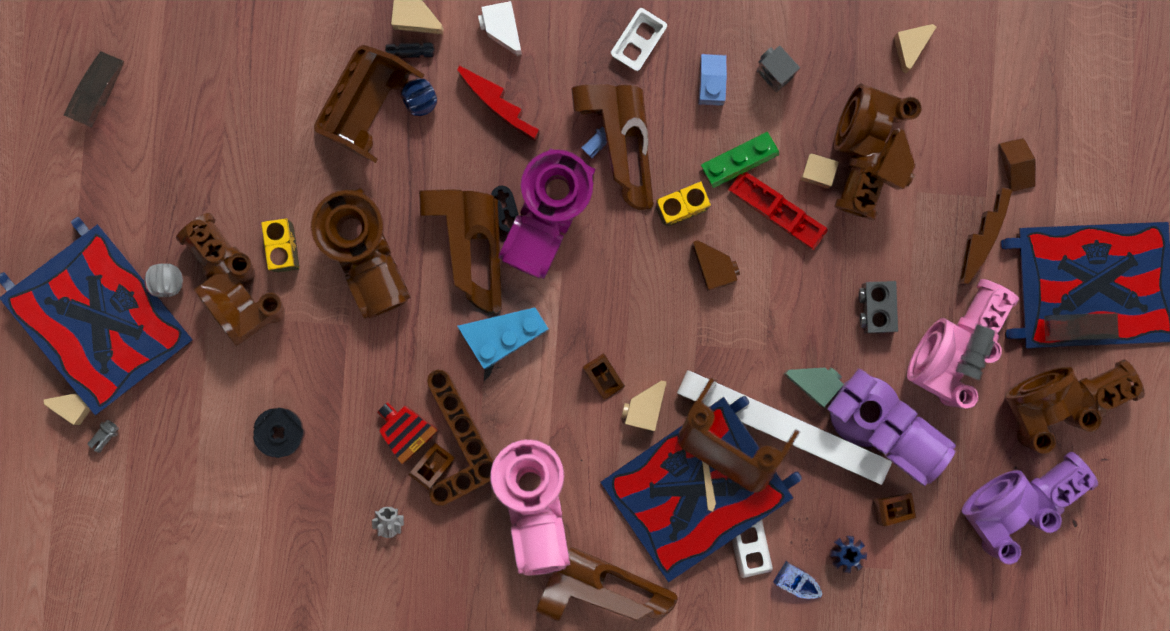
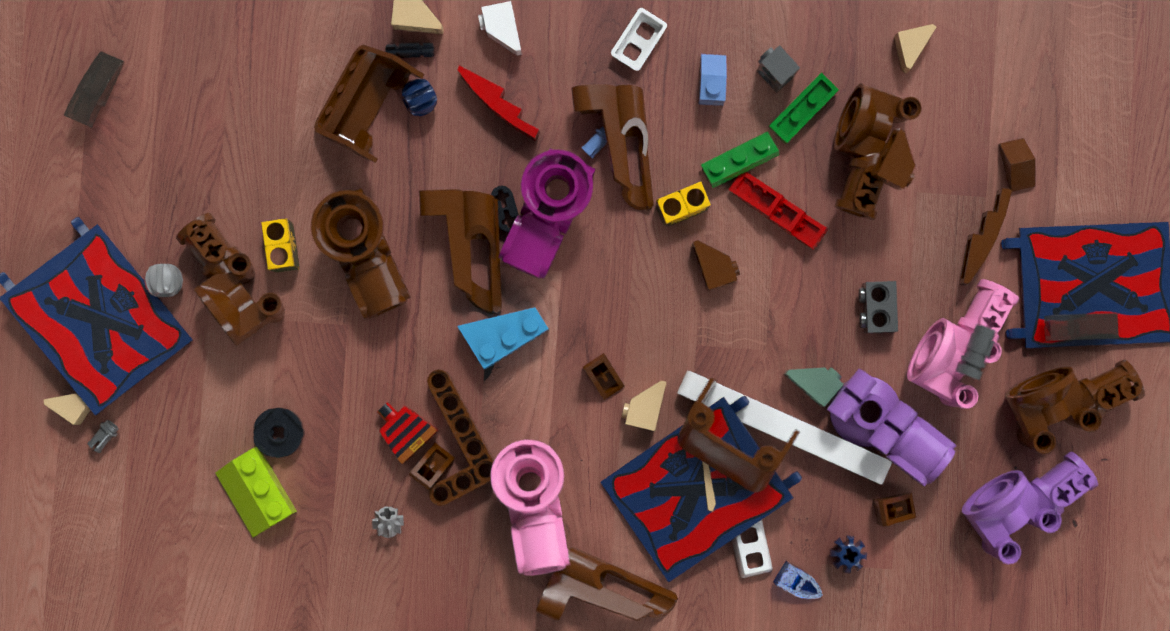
(255, 491): none -> lime slope
(803, 108): none -> green plate
(819, 171): tan panel -> none

